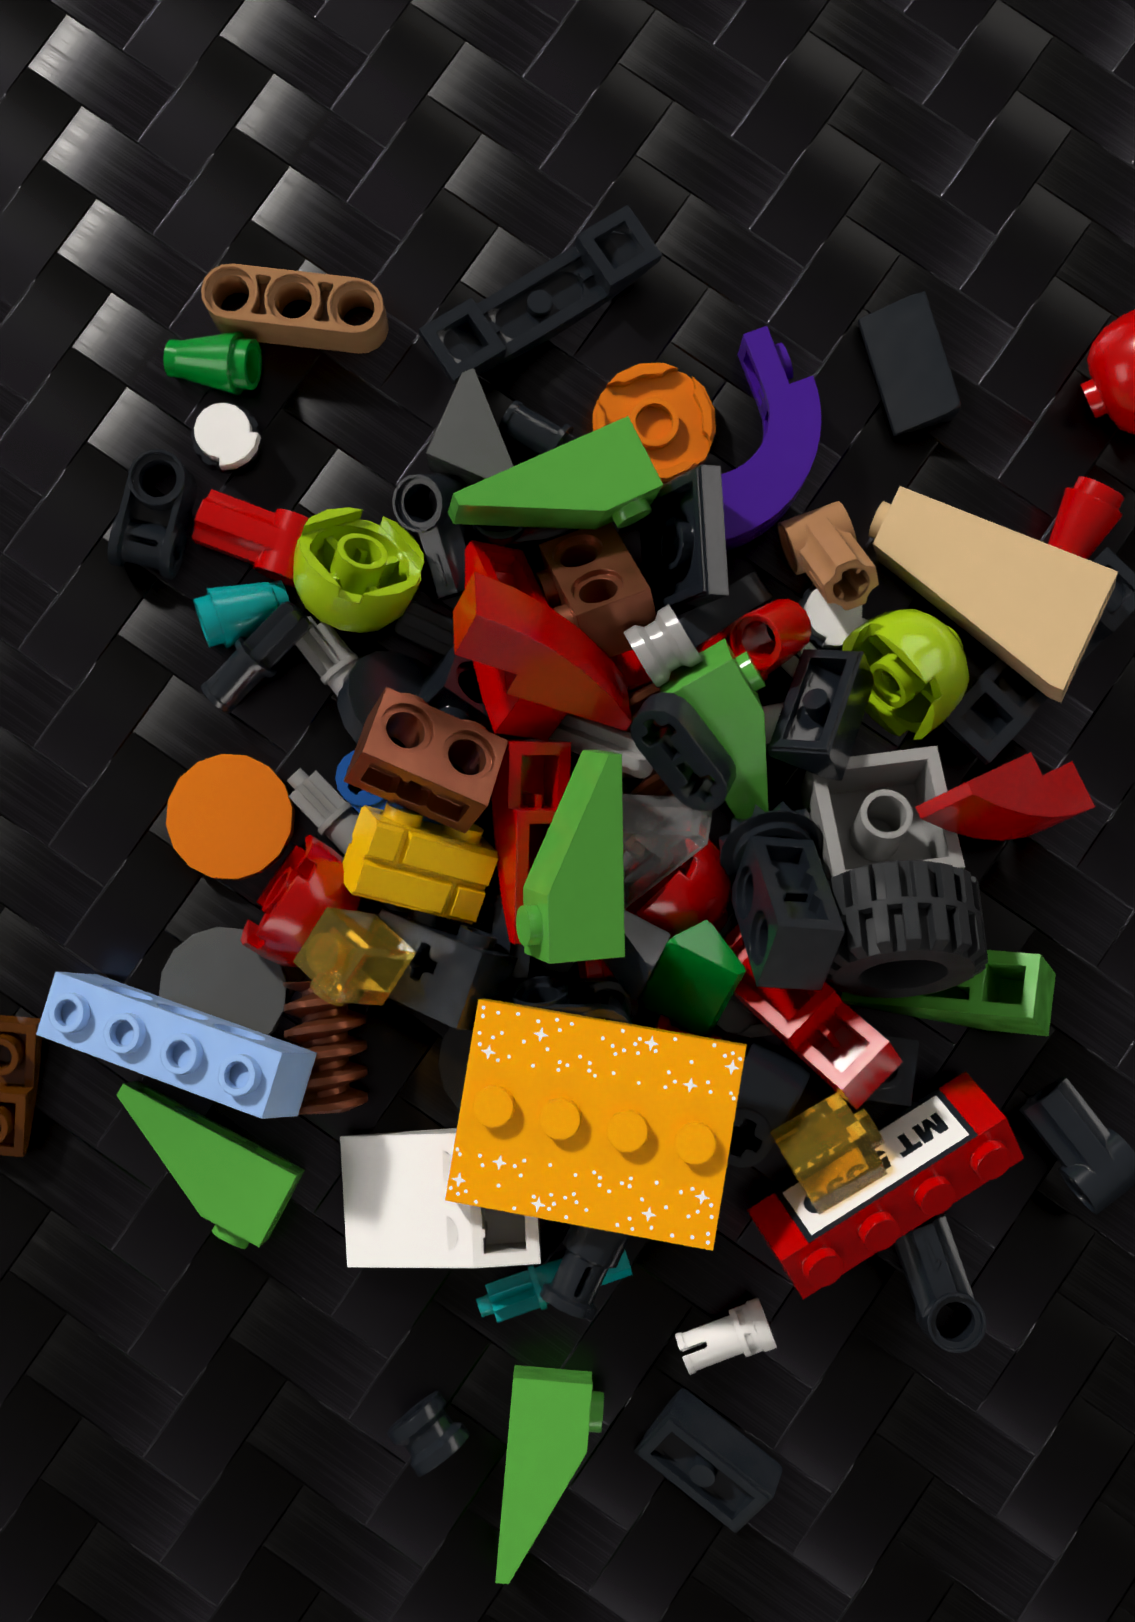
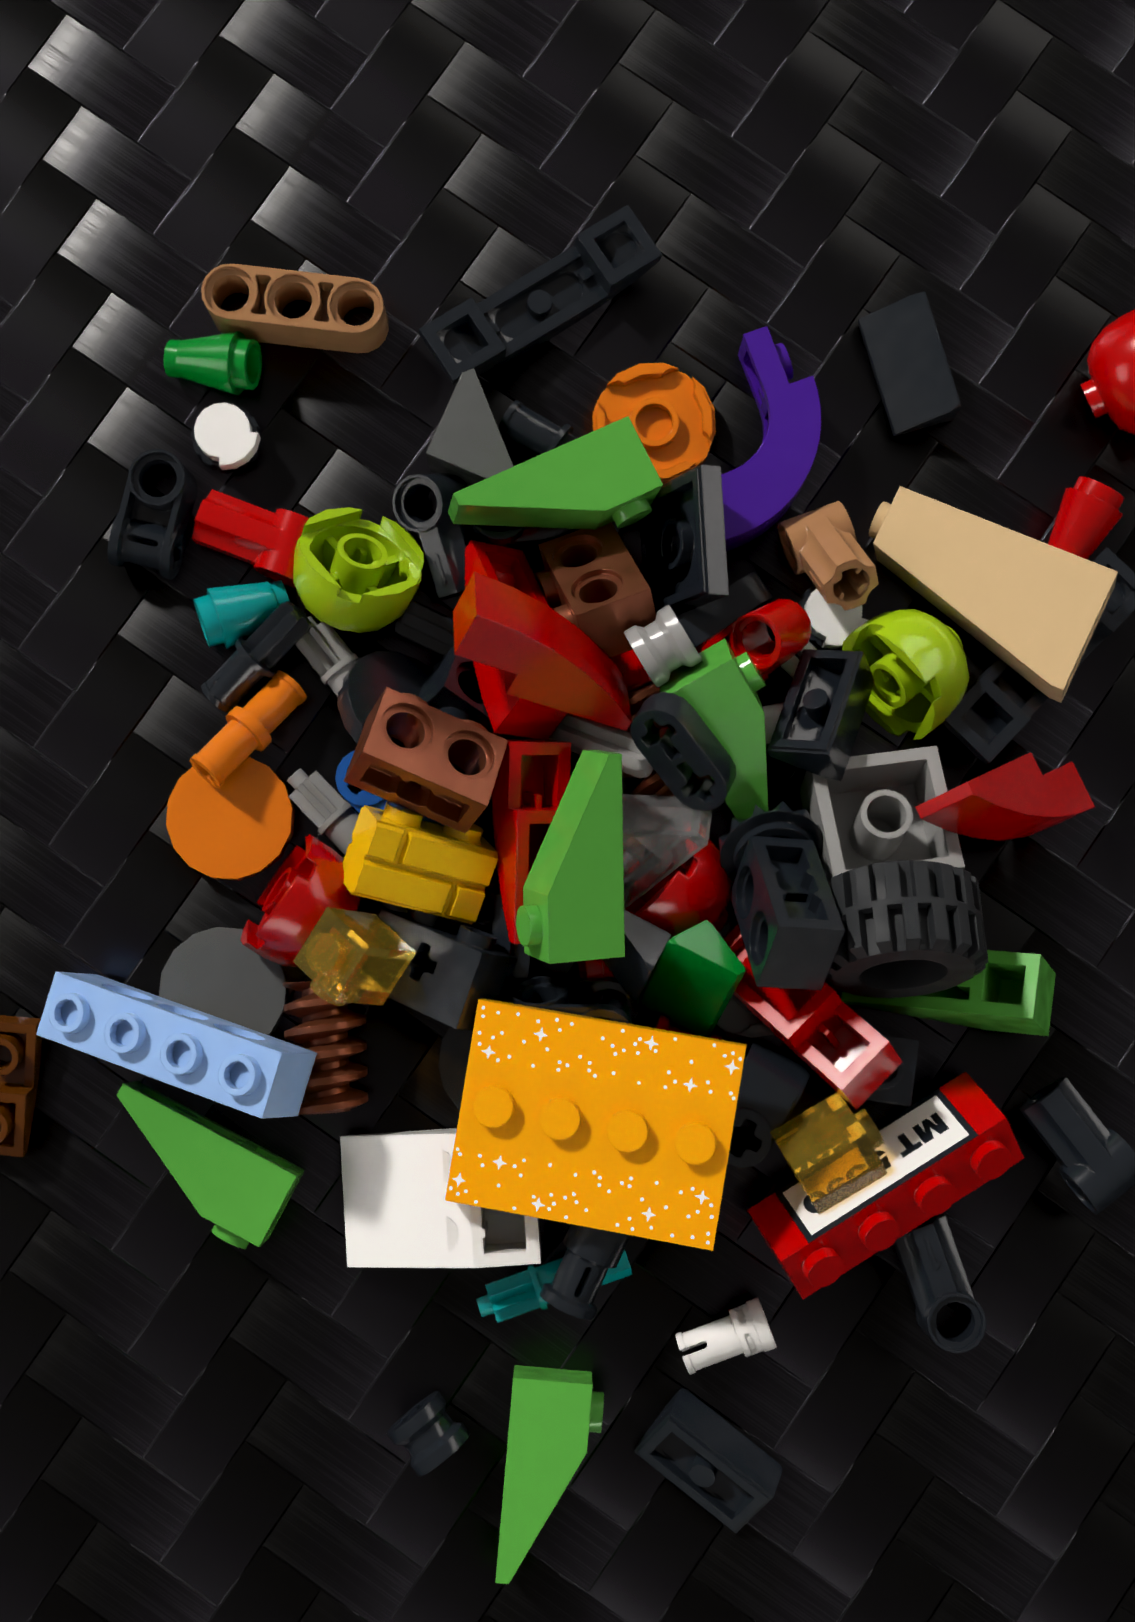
(248, 729): none -> orange pin

